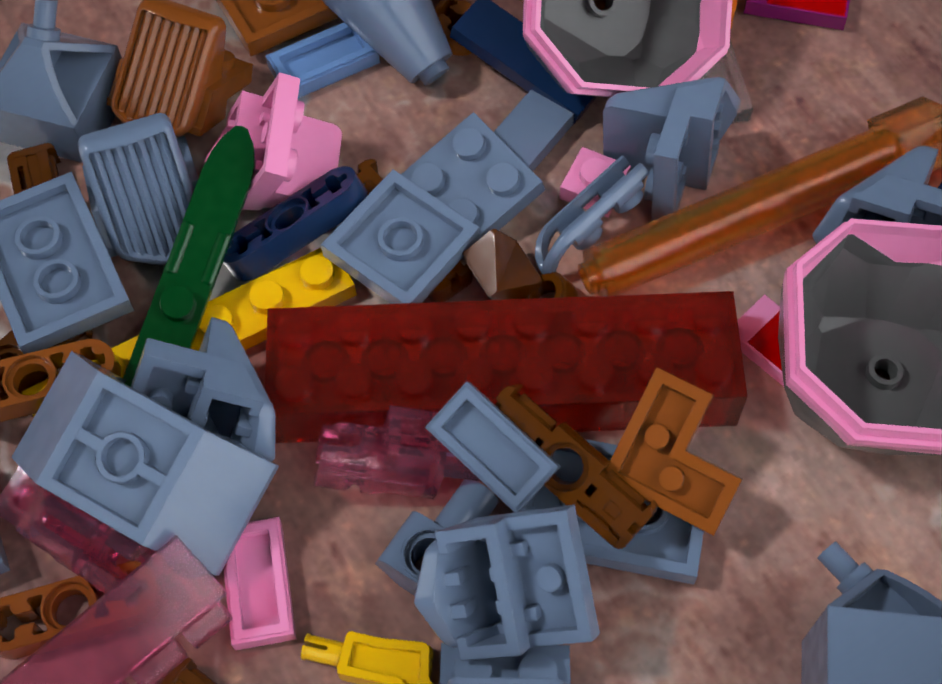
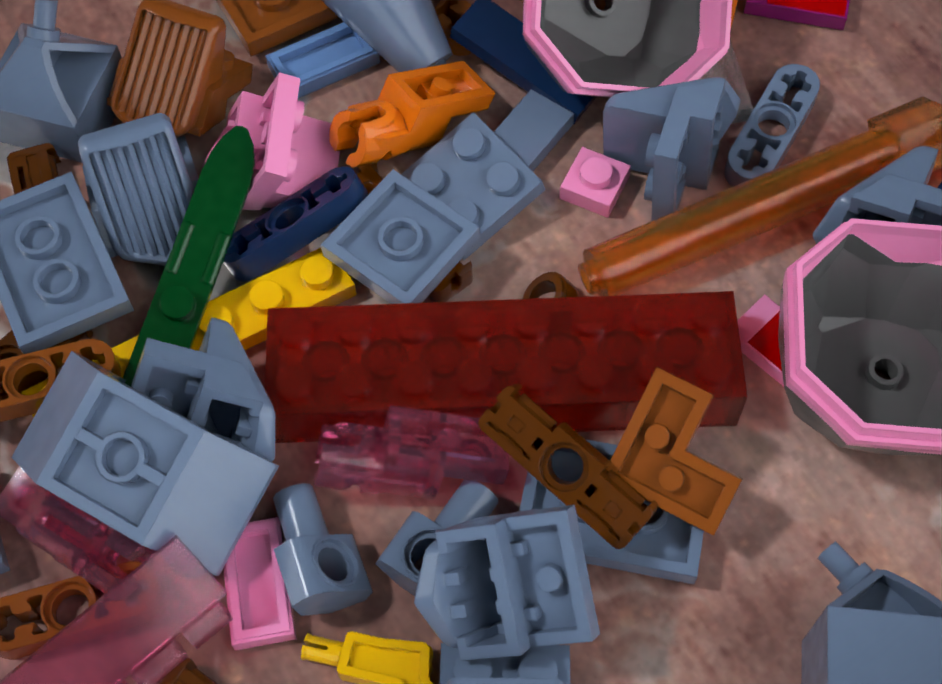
(317, 567): none -> sand blue piece
(409, 112): none -> orange plate
(492, 447): sand blue tile -> none
(502, 267): reddish brown slope -> none
(584, 228): sand blue piece -> none
(772, 108): none -> sand blue beam

